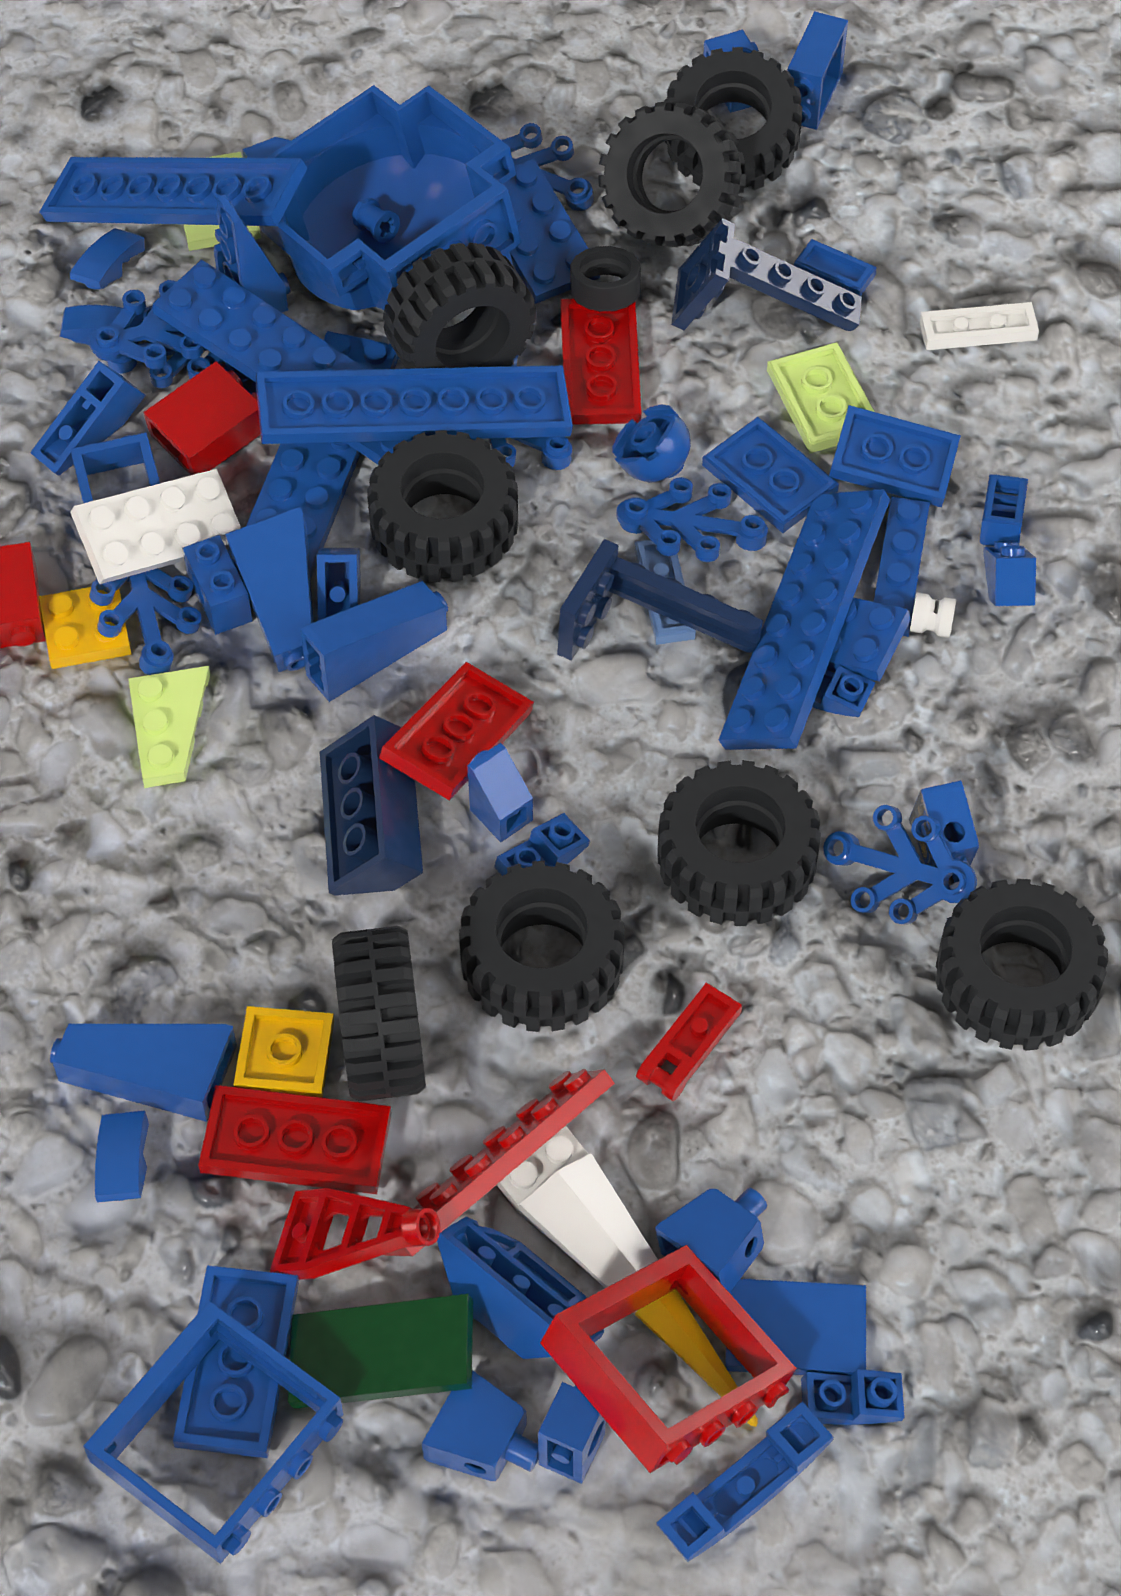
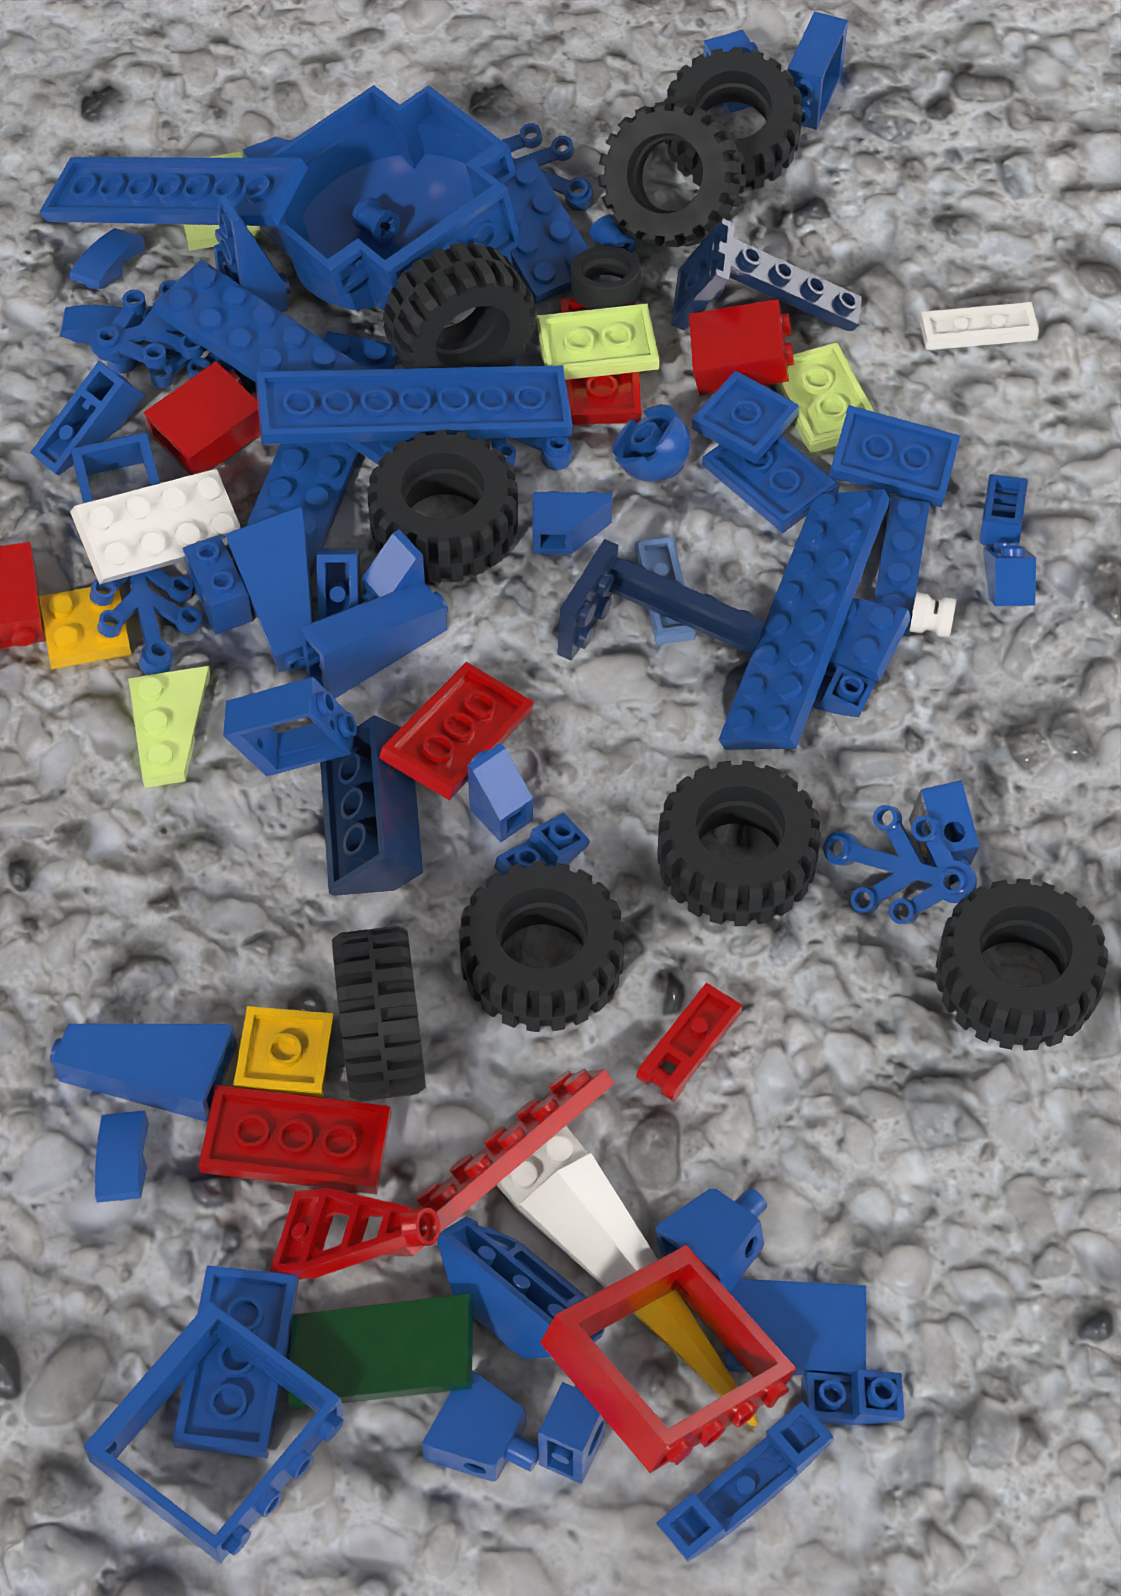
(251, 719): none -> blue window
(394, 568): none -> slope
(568, 519): none -> blue slope
(599, 341): none -> yellowish green tile
(610, 234): none -> blue bush
(646, 515): blue plant -> none
(740, 340): none -> red brick
(745, 417): none -> blue plate
(836, 267): blue tile -> none

